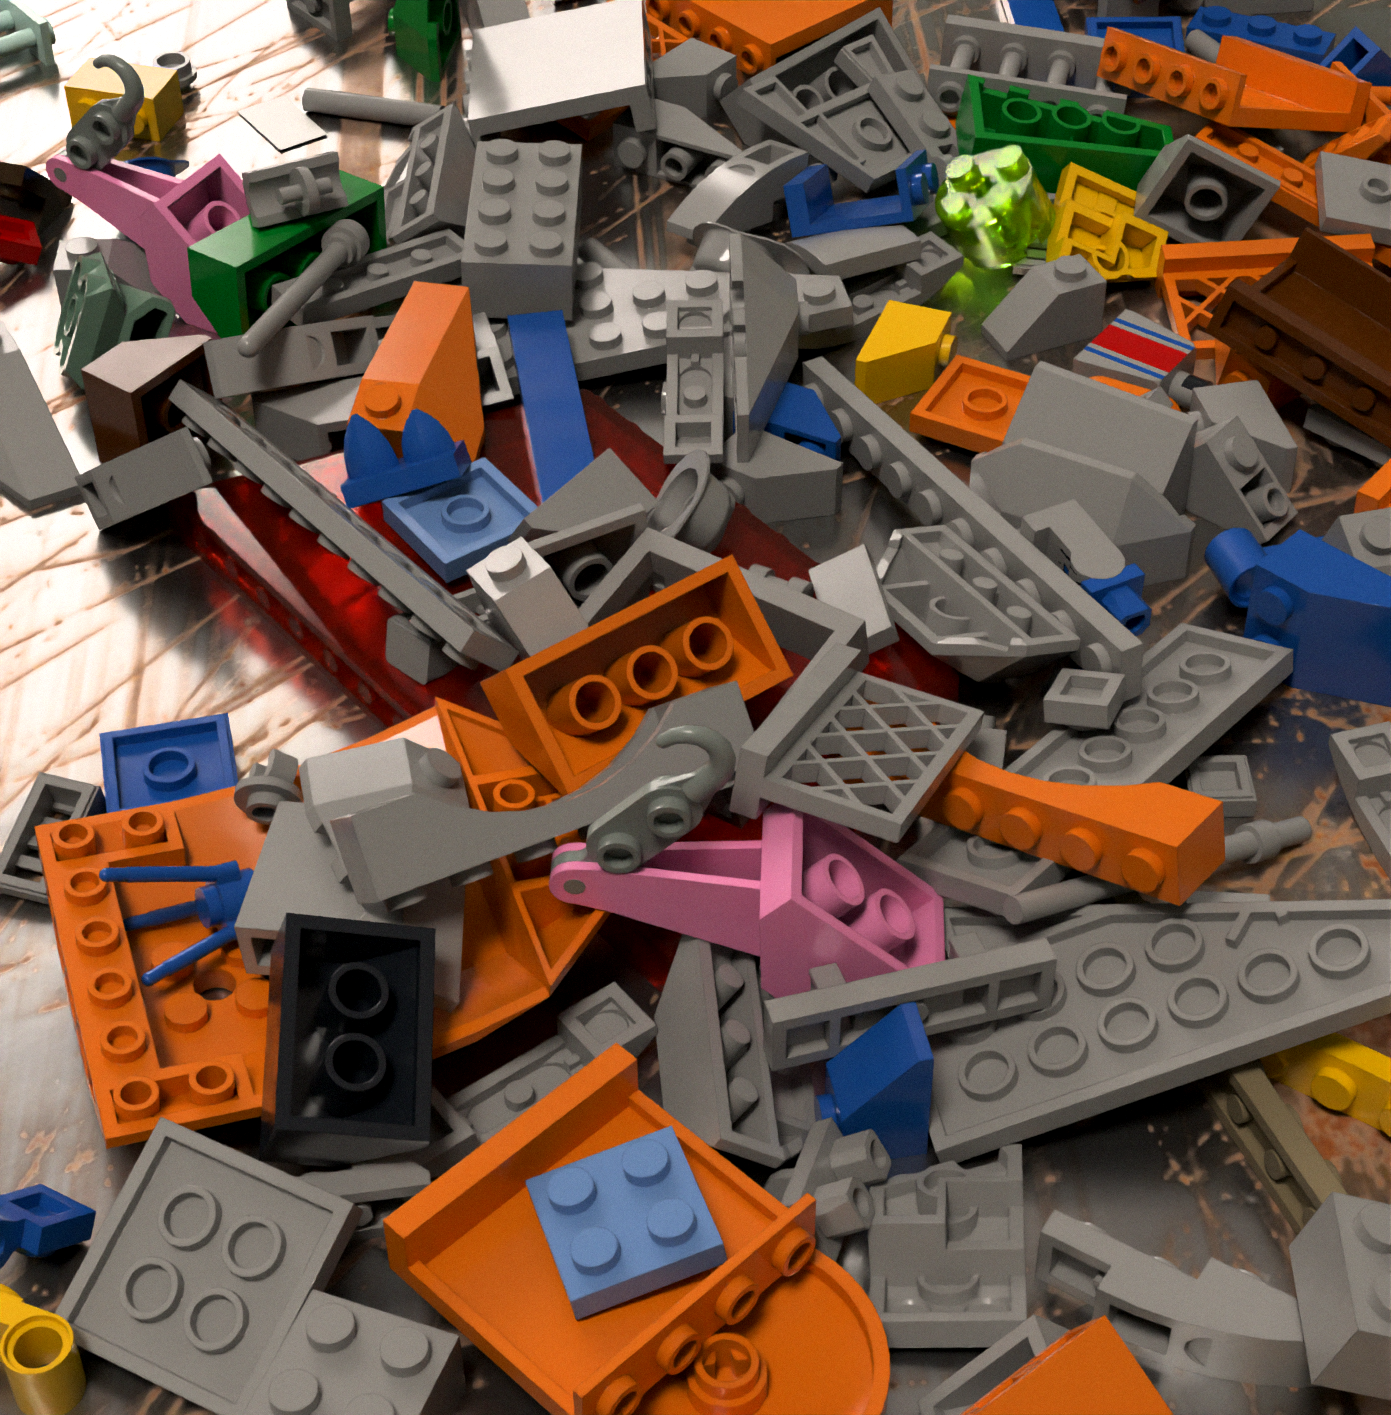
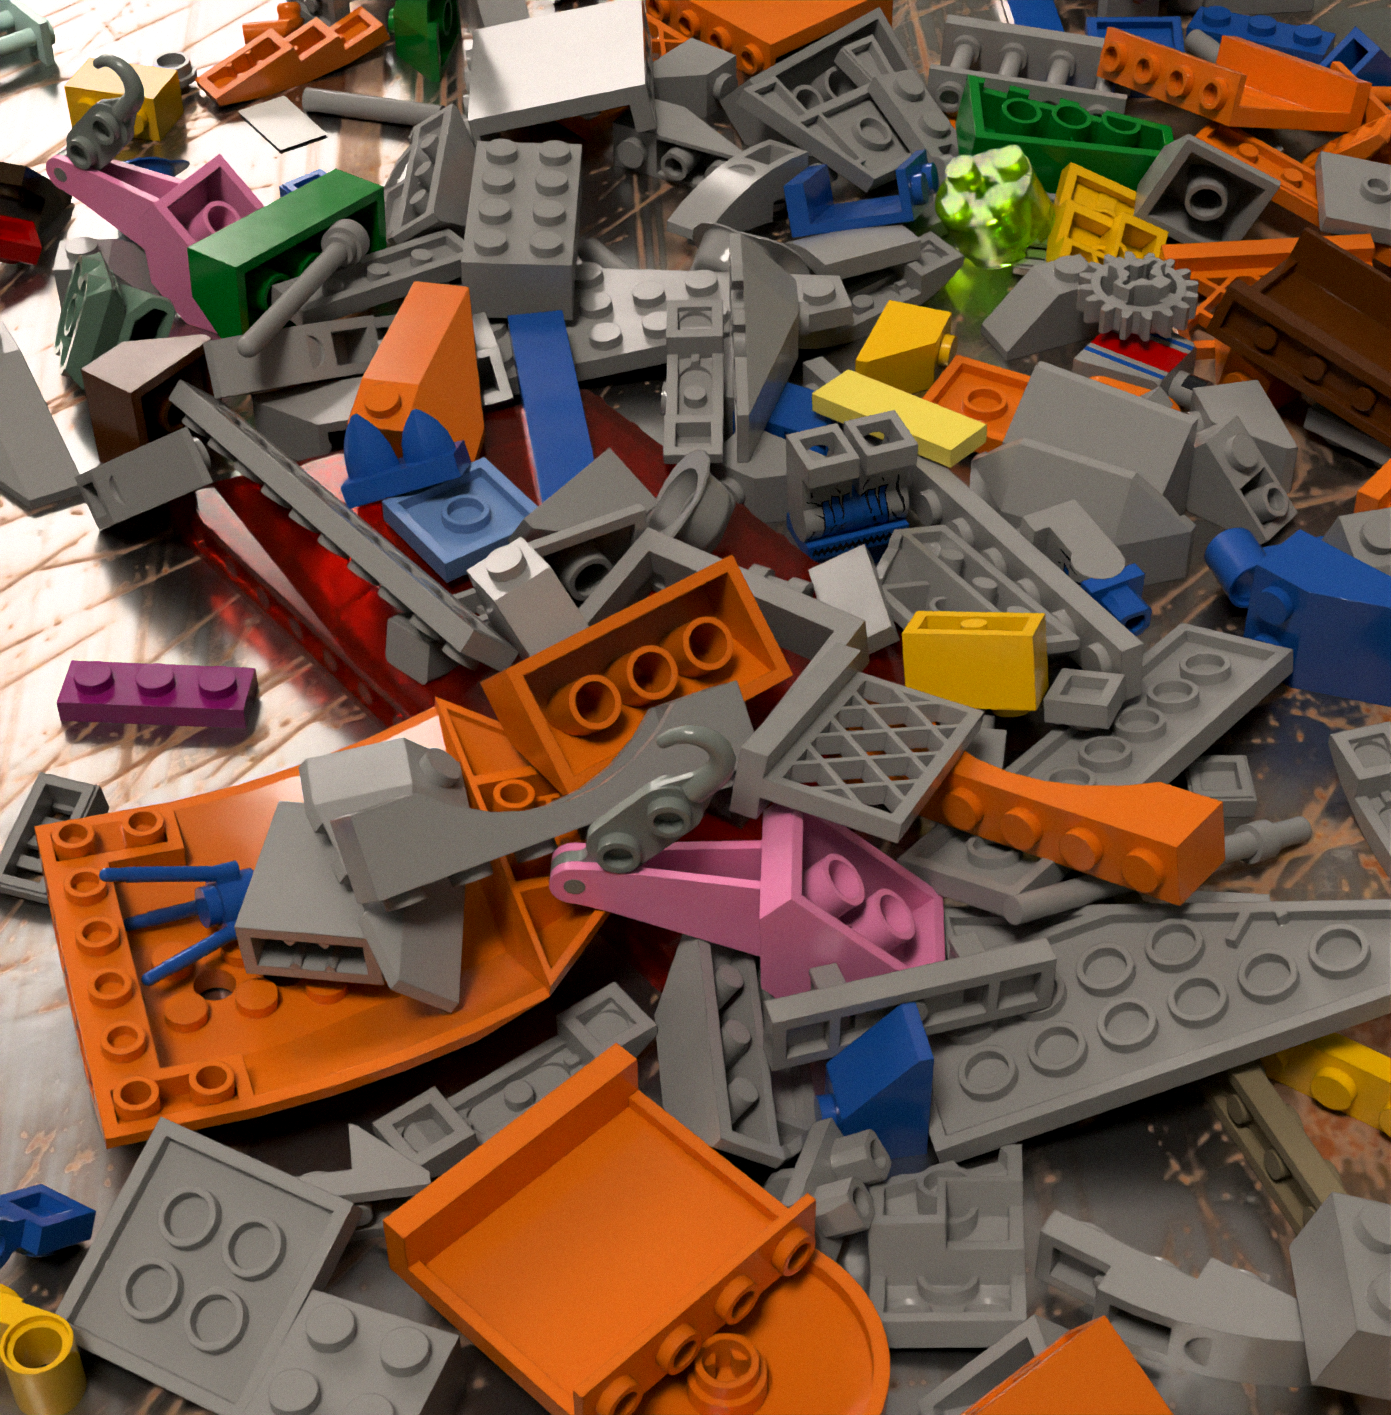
(157, 694): none -> magenta plate
(167, 761): blue plate -> none
(267, 786): light grey plate -> none
(280, 63): none -> orange slope
(288, 21): none -> orange arm
(294, 189): light grey hips -> none
(347, 1041): black slope -> none
(625, 1222): medium blue plate -> none
(854, 491): none -> light grey hips
(940, 432): none -> light yellow tile
(978, 659): none -> yellow brick
(1137, 296): none -> light grey gear

